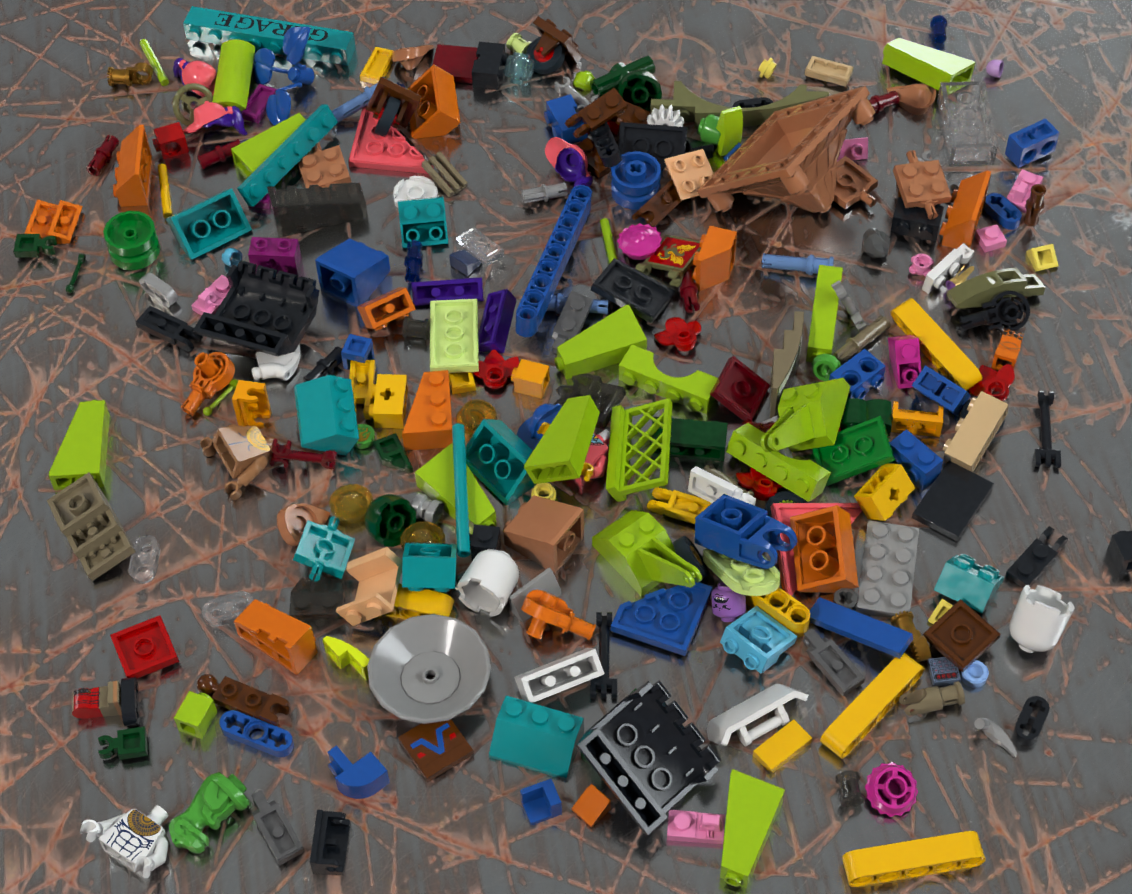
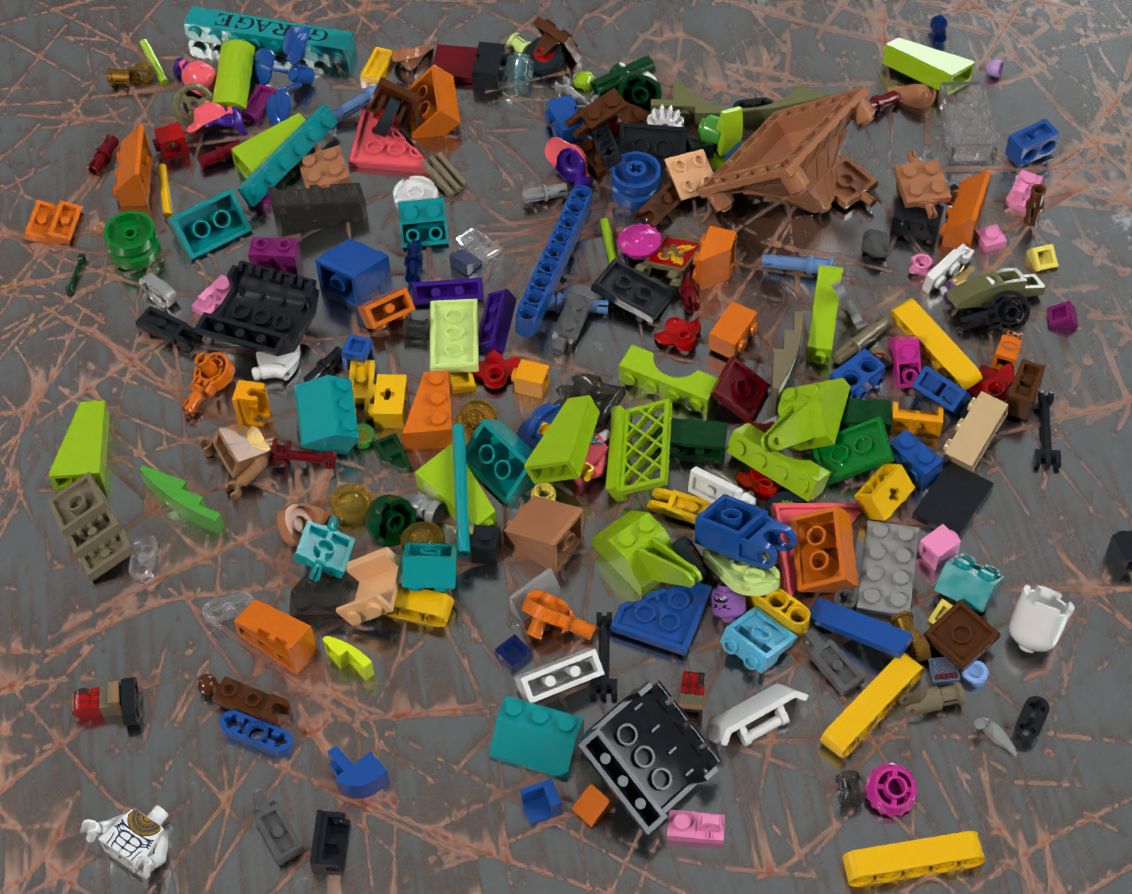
(31, 244): dark green plate -> none
(128, 744): dark green plate -> none
(144, 648): red plate -> none
(176, 495): none -> bright green slope
(195, 714): lime brick -> none
(207, 411): lime hinge -> none
(211, 805): bright green animal -> none
(234, 253): medium azure hinge -> none
(425, 648): light grey dish -> none
(435, 747): reddish brown tile -> none
(488, 582): white cylinder -> none
(513, 652): none -> clear blue tile
(600, 344): lime slope -> none
(692, 695): none -> leg
(733, 330): none -> orange brick
(749, 820): lime slope -> none
(767, 68): light yellow plate -> none
(782, 746): yellow tile -> none
(824, 365): bright green hat -> none
(829, 71): tan plate -> none
(854, 149): bright pink hinge -> none
(882, 353): none -> dark tan tile
(939, 547): none -> bright pink brick
(1002, 211): blue beam -> none
(1025, 388): none -> reddish brown brick
(1035, 559): black hinge -> none
(1062, 316): none -> magenta slope

